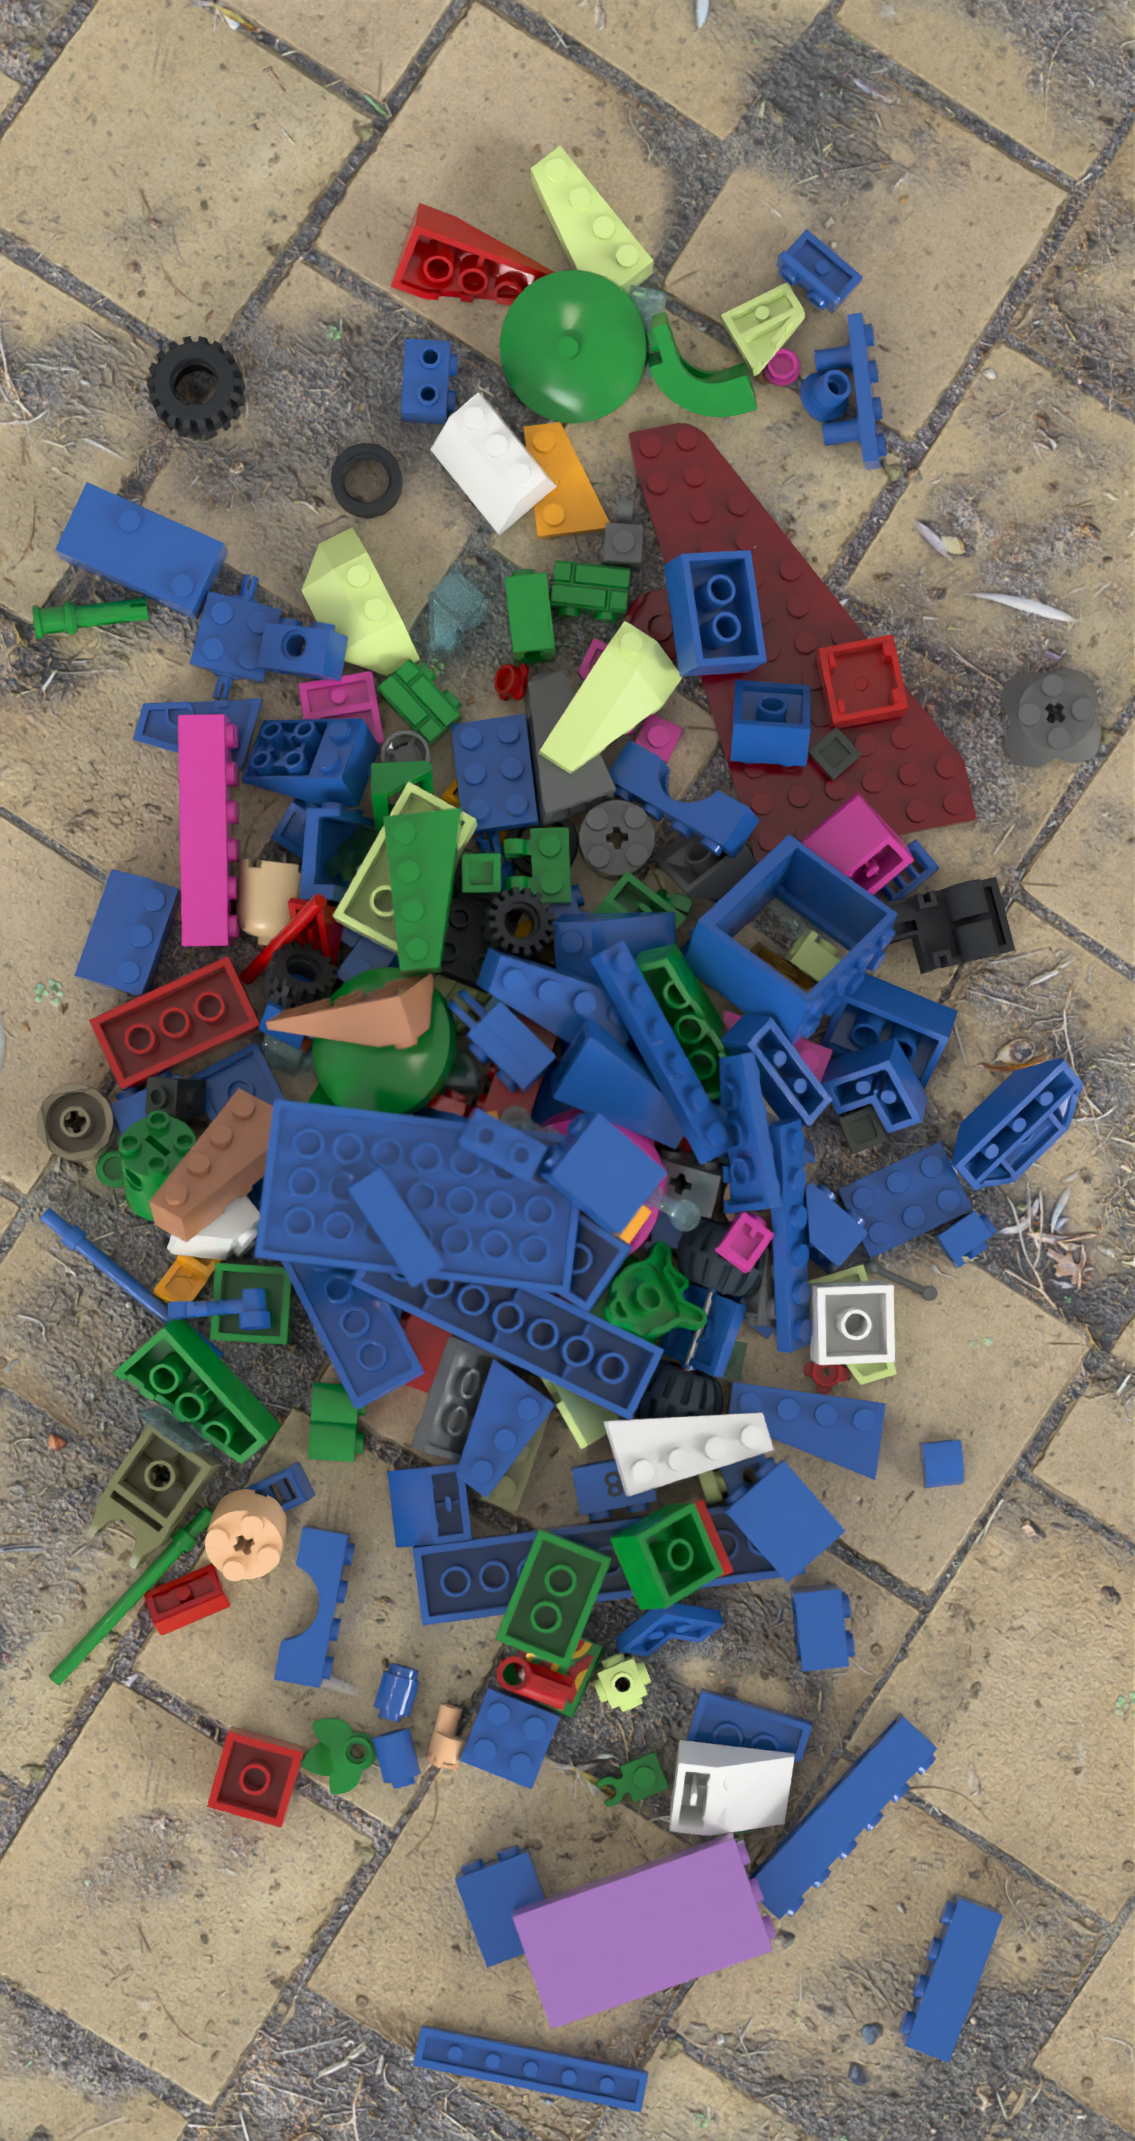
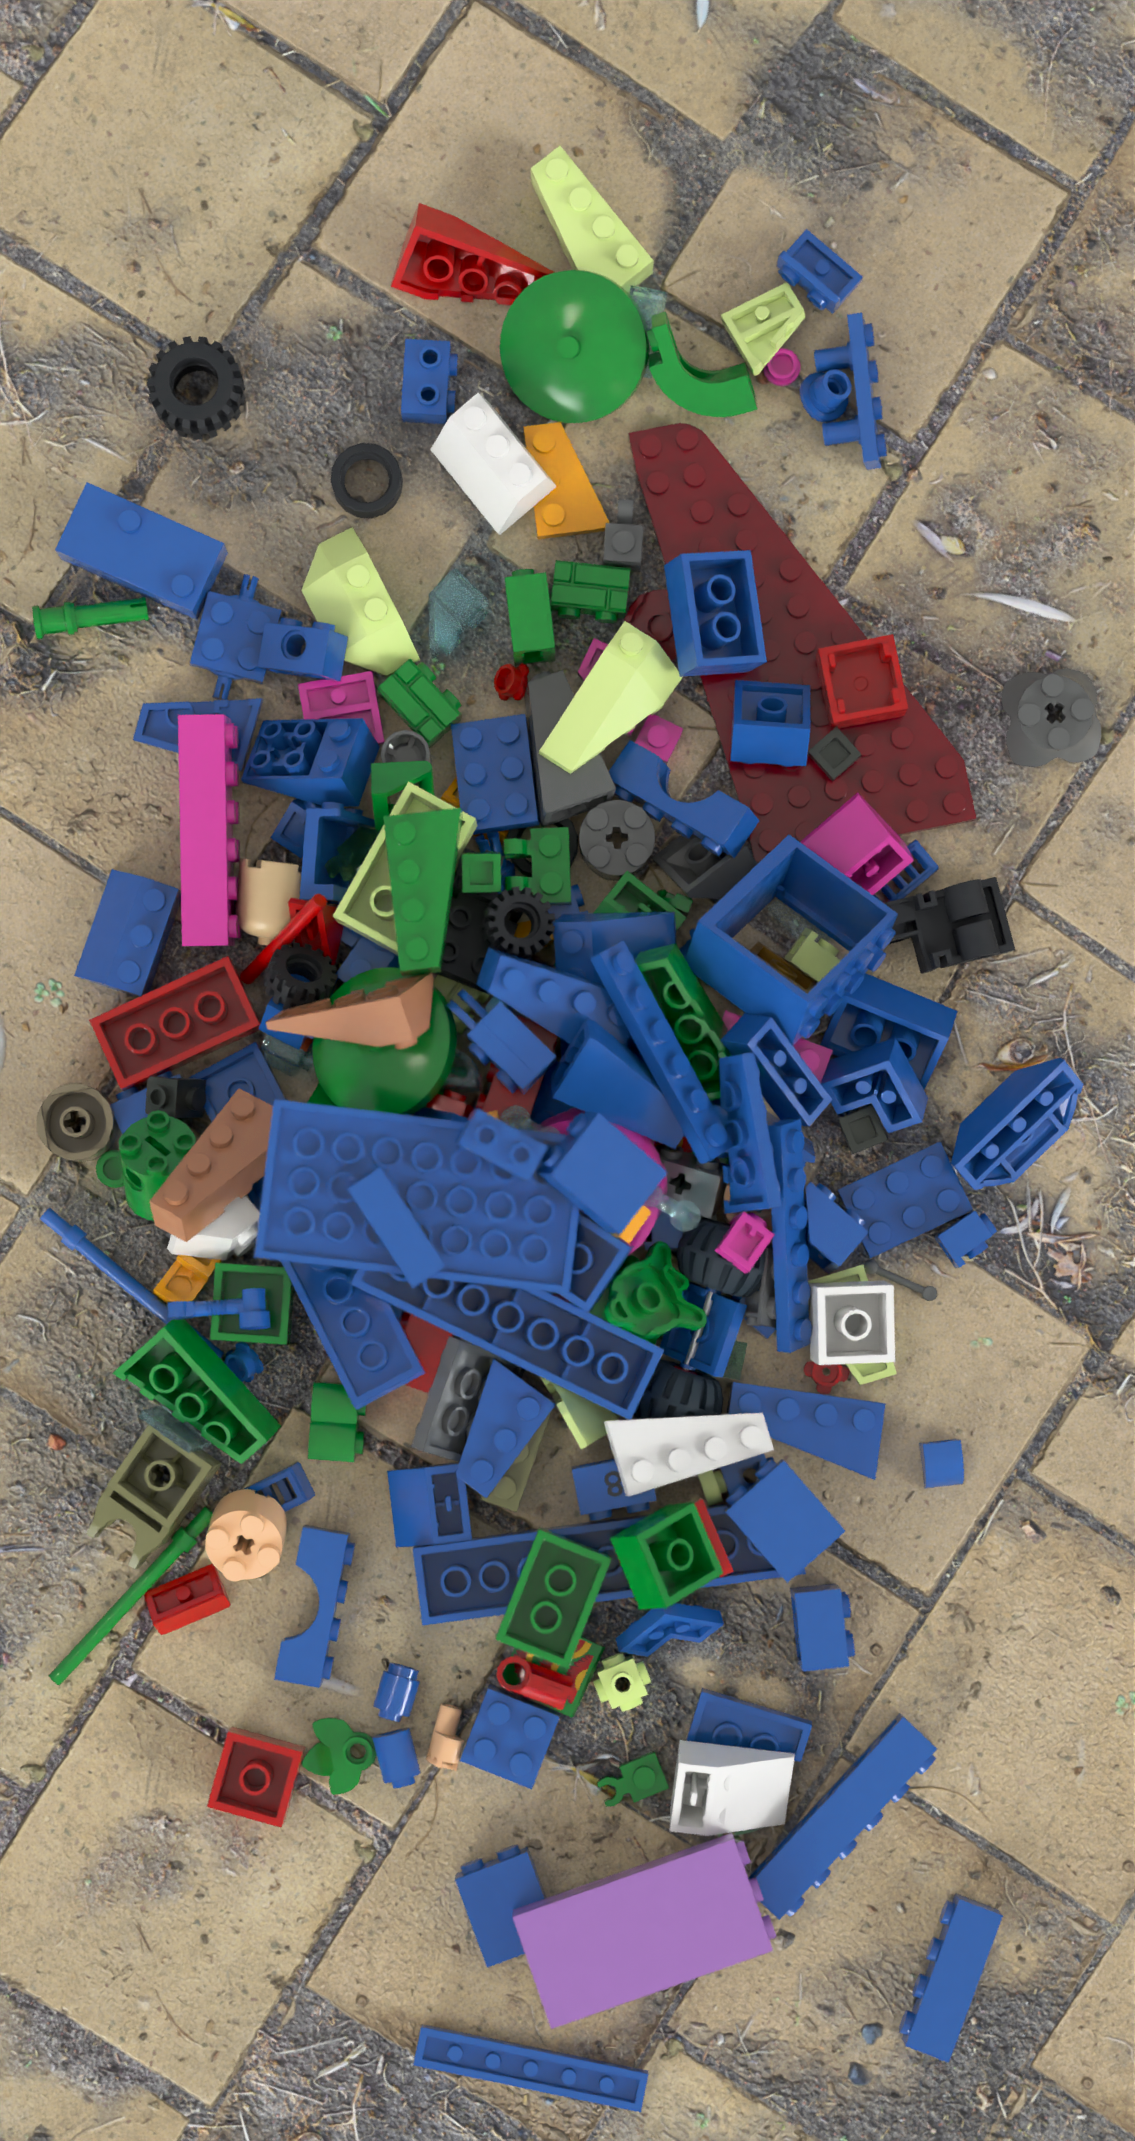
(243, 1362): none -> blue plate

